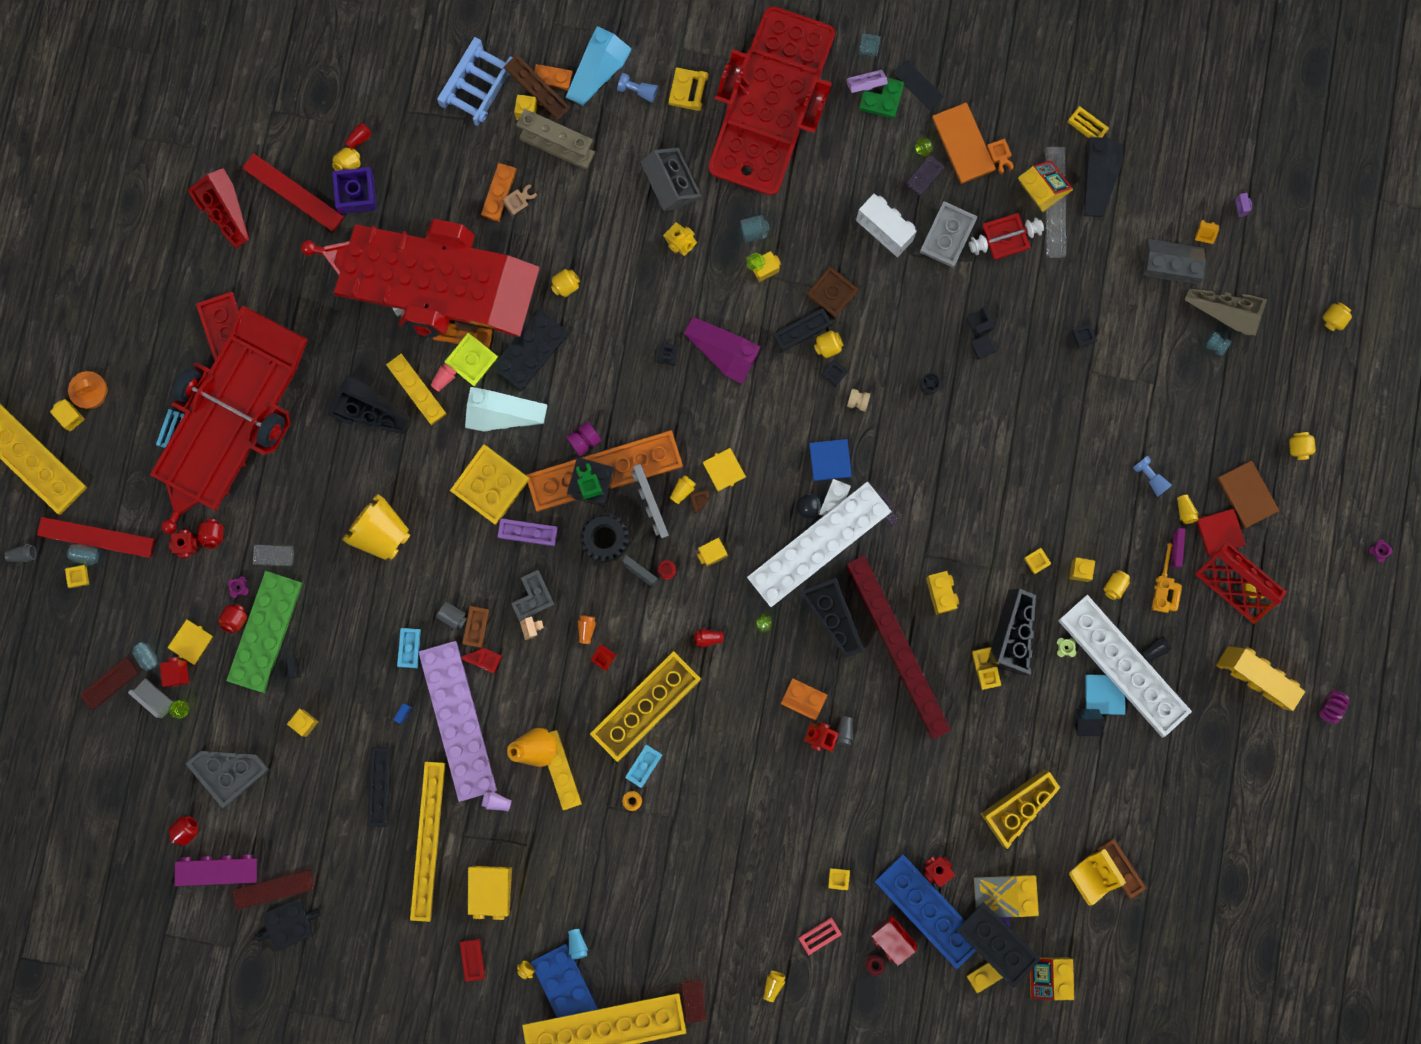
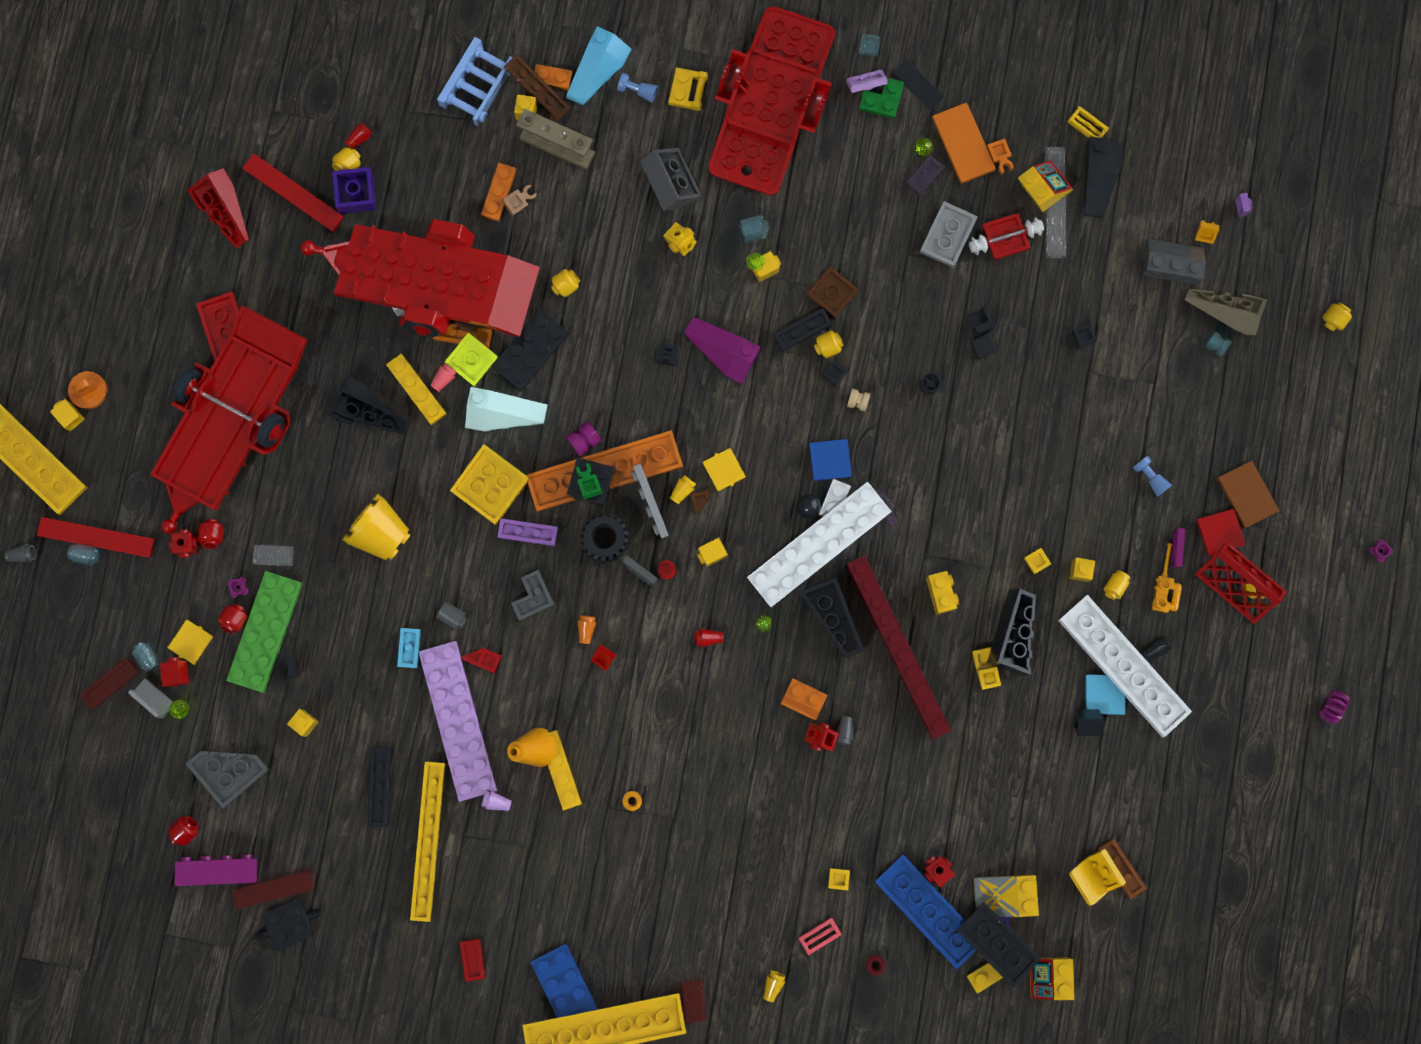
(77, 576): yellow plate -> none
(170, 413): medium azure tile -> none
(402, 713): blue tile -> none
(476, 627): dark orange plate -> none
(489, 891): yellow slope -> none
(525, 970): yellow plate -> none
(529, 627): light nougat tile -> none
(577, 946): medium azure cone -> none
(643, 766): medium azure plate -> none
(645, 706): yellow brick -> none
(886, 224): white brick -> none
(894, 940): brick -> none
(1018, 808): yellow wedge -> none
(1071, 647): yellowish green plate -> none
(1187, 511): yellow cone -> none
(1261, 676): yellow wedge -> none
(1302, 445): yellow head -> none

